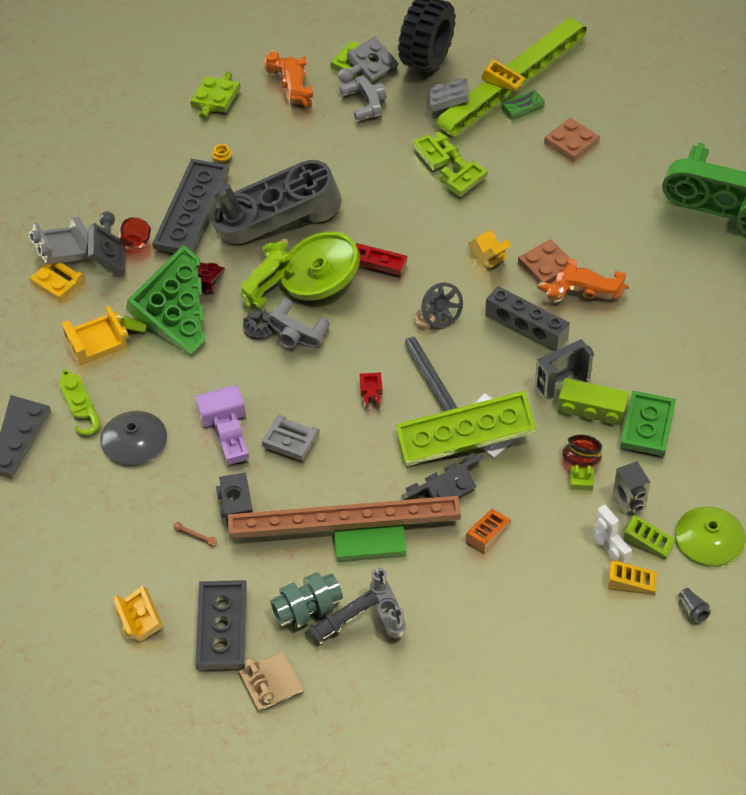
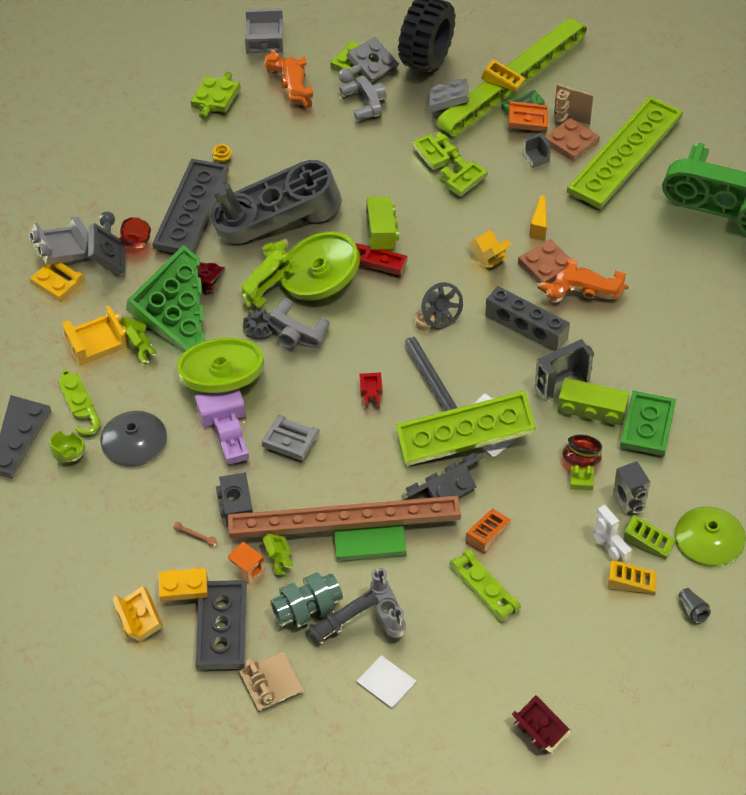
(66, 447): none -> lime hair
(139, 339): none -> lime plate
(183, 584): none -> yellow bracket
(220, 365): none -> lime dish
(248, 561): none -> orange panel
(264, 30): none -> light grey panel
(278, 548): none -> lime plate
(381, 223): none -> lime brick
(386, 681): none -> white sticker
(485, 585): none -> lime plate
(528, 116): none -> orange plate
(537, 150): none -> dark grey panel
(539, 221): none -> yellow slope
(542, 724): none -> dark red bracket
(572, 104): none -> tan hinge
(624, 152): none -> lime plate

